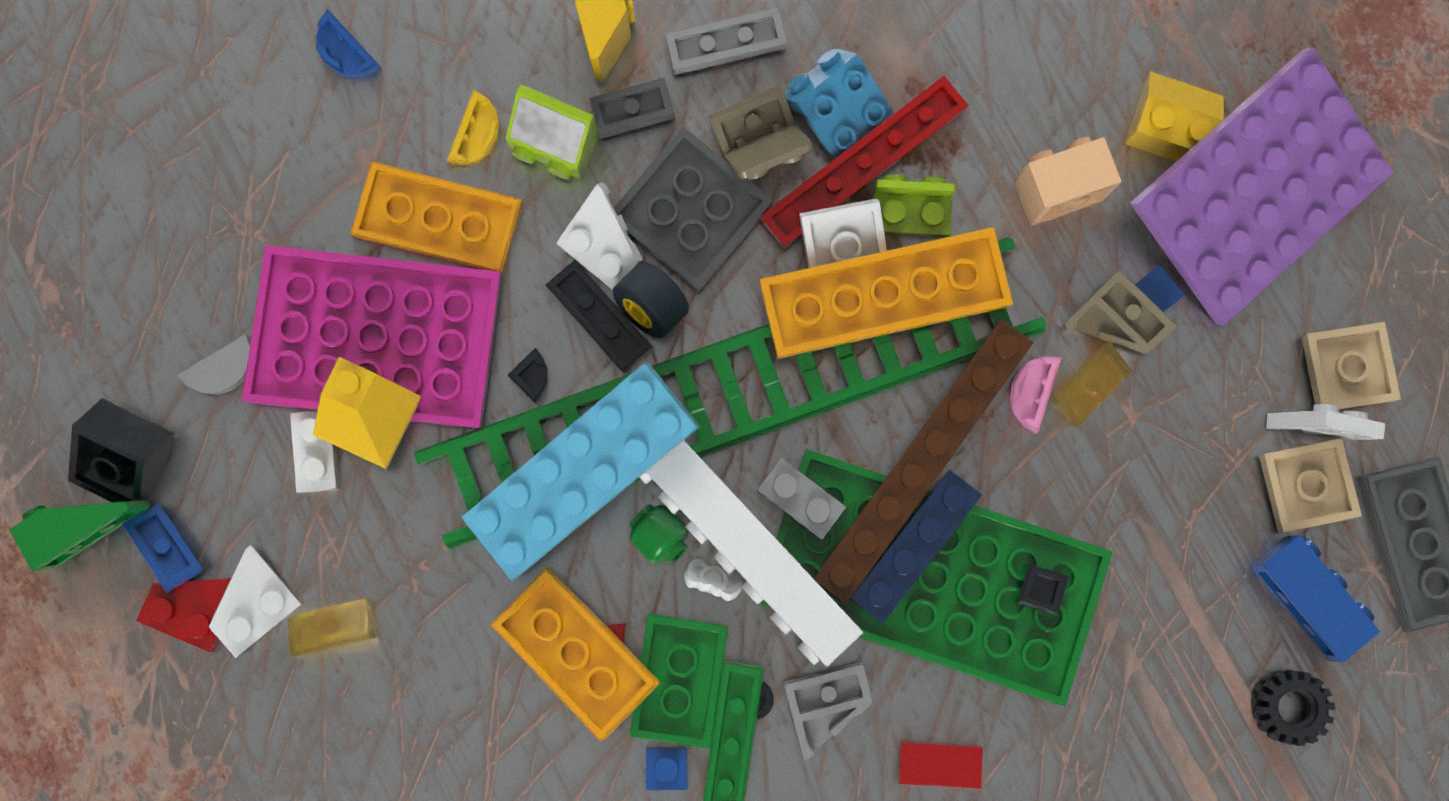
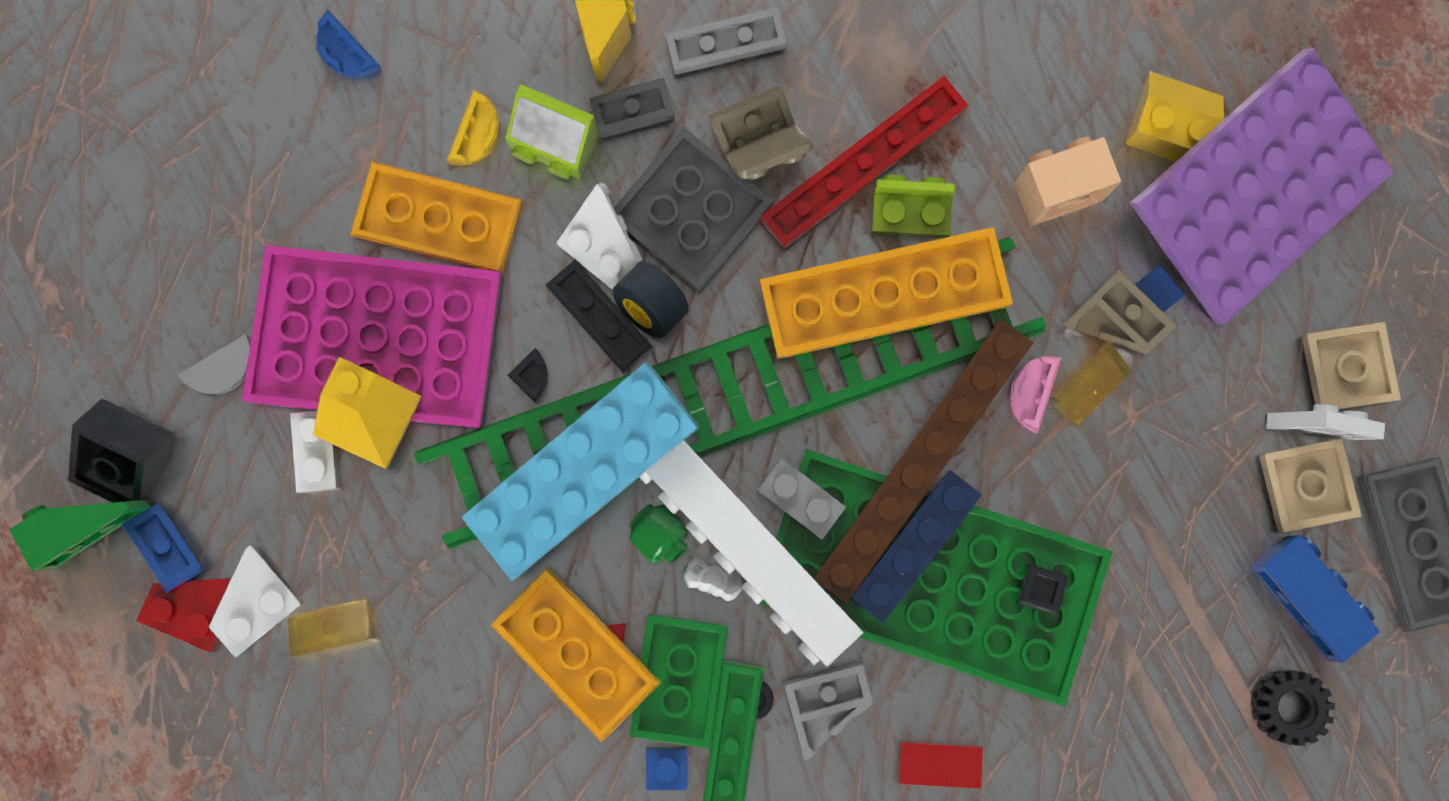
(838, 100): dark azure bracket -> none
(842, 232): white plate -> none

